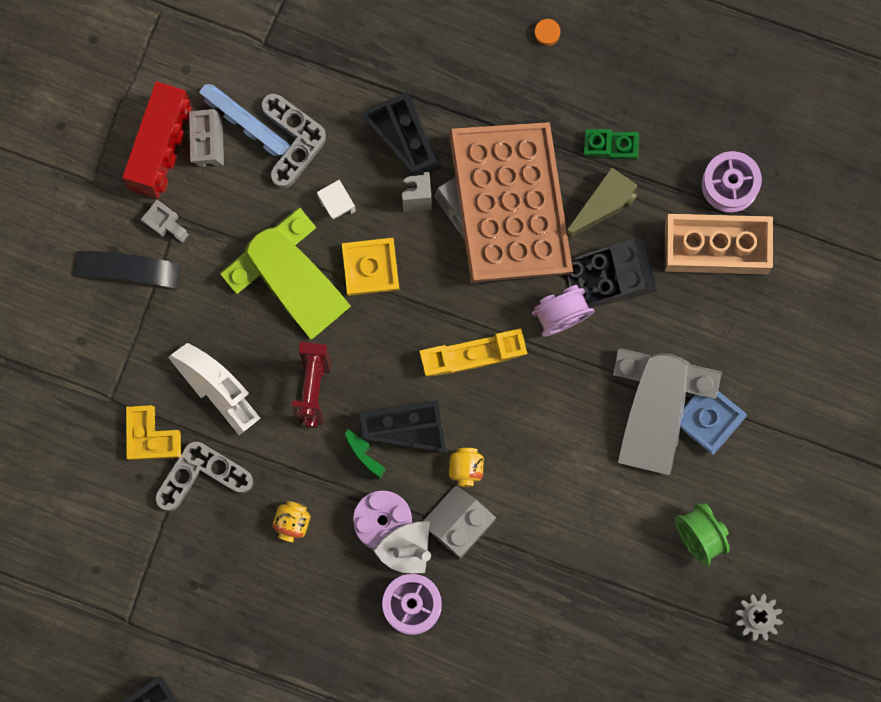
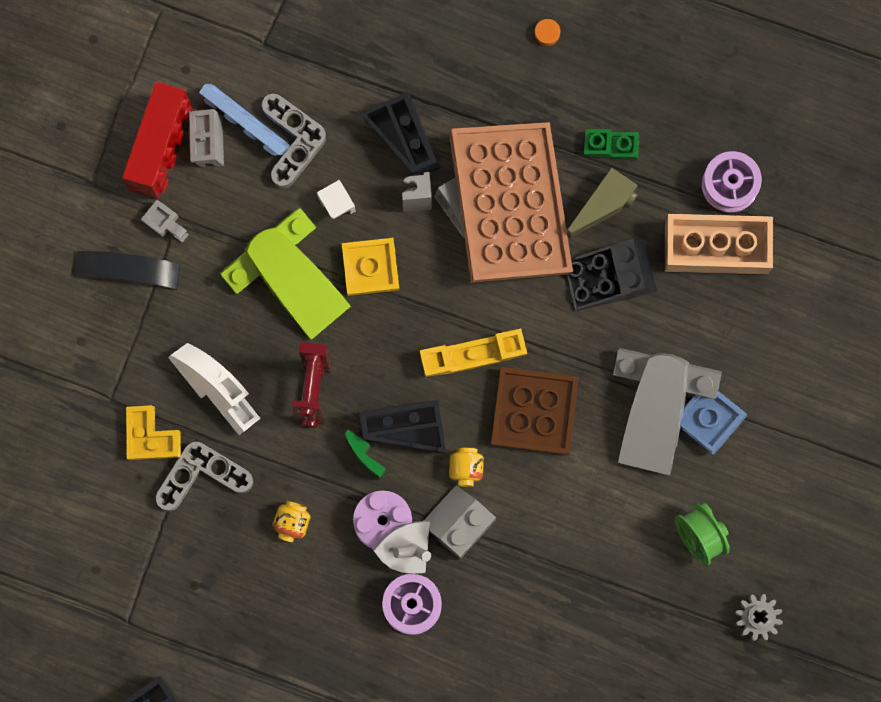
(534, 411): none -> reddish brown plate
(563, 311): lavender wheel -> none

